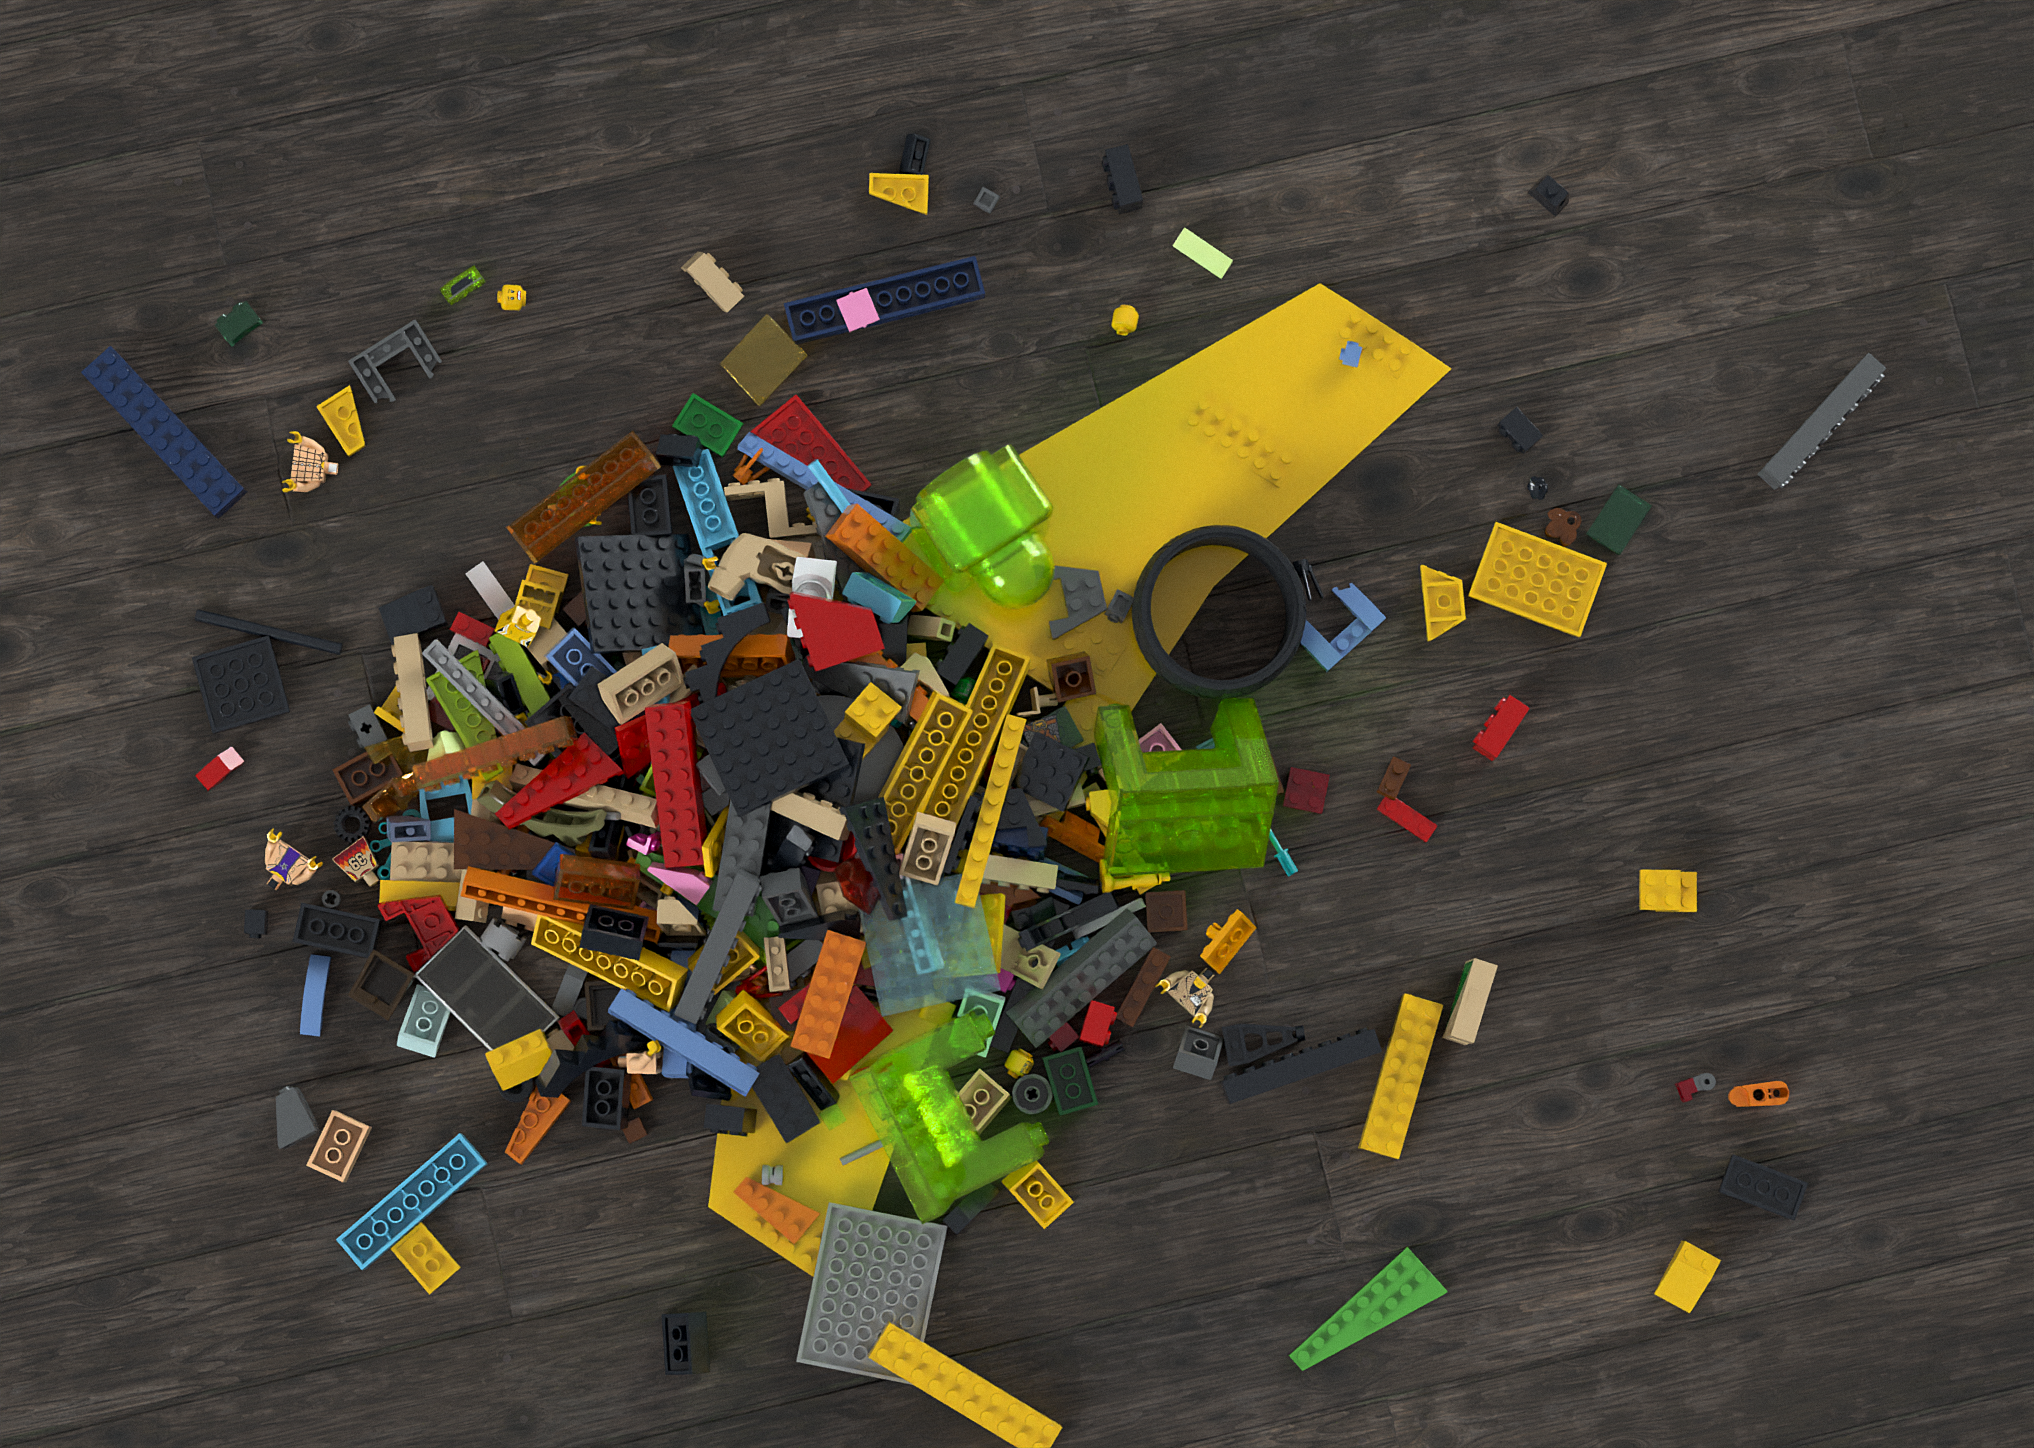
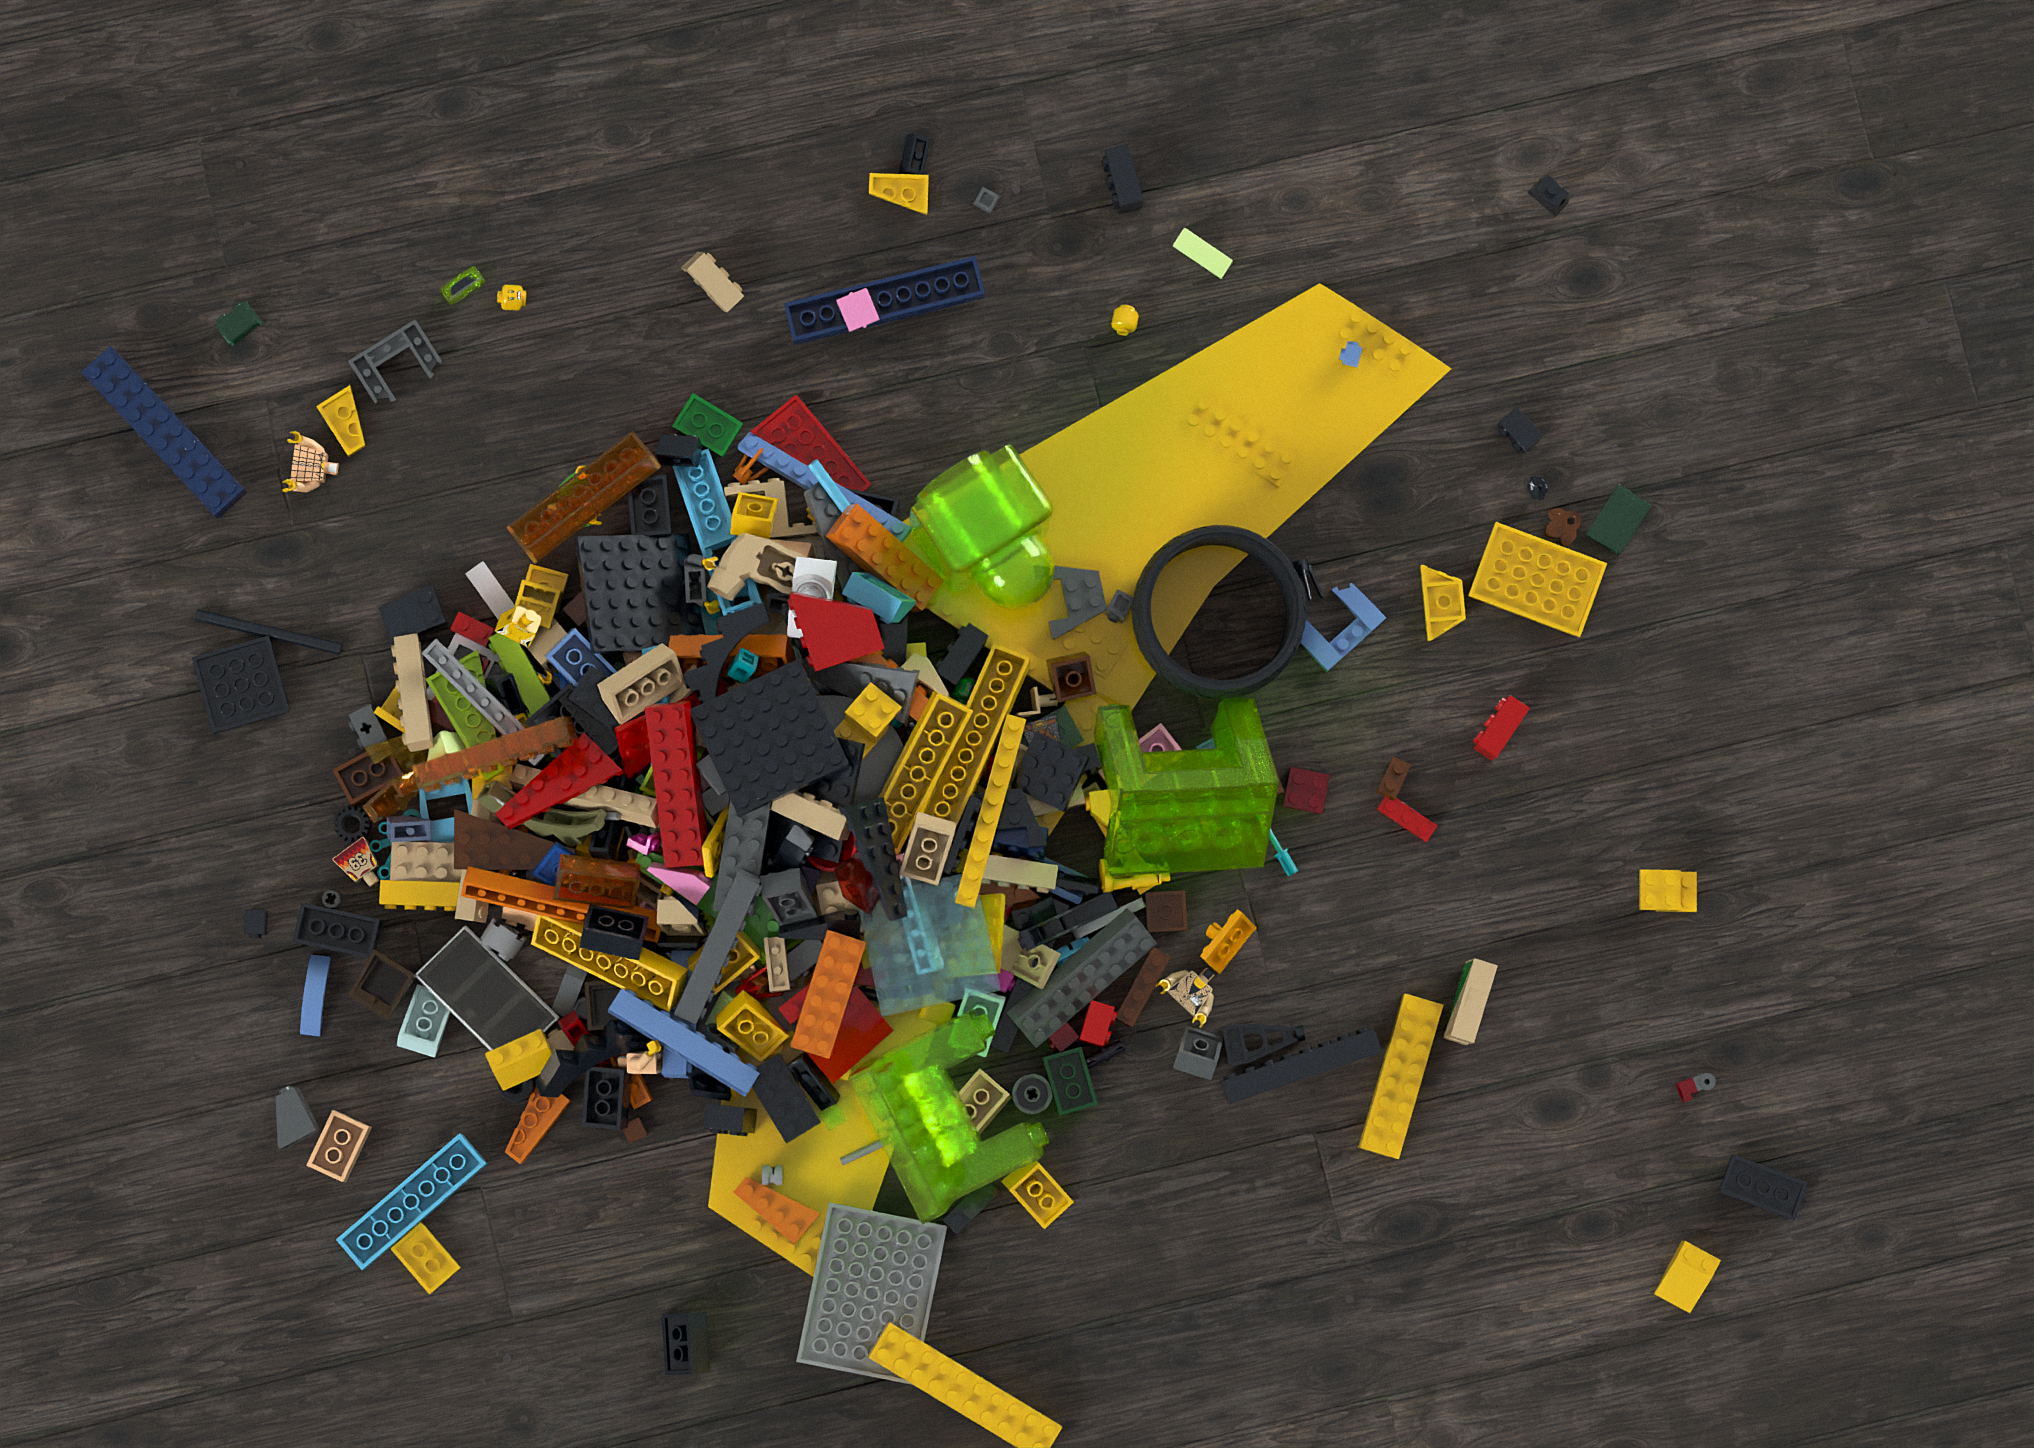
(219, 768): red slope -> none
(287, 863): torso -> none
(429, 920): red wing -> none
(742, 665): none -> teal brick
(753, 515): none -> yellow slope
(763, 359): clear yellow piece -> none
(930, 628): tan brick -> none
(1019, 1063): yellow head -> none
(1075, 834): orange bracket -> none
(1386, 1298): bright green wing -> none
(1743, 1095): orange piece -> none
(1818, 425): dark grey brick -> none

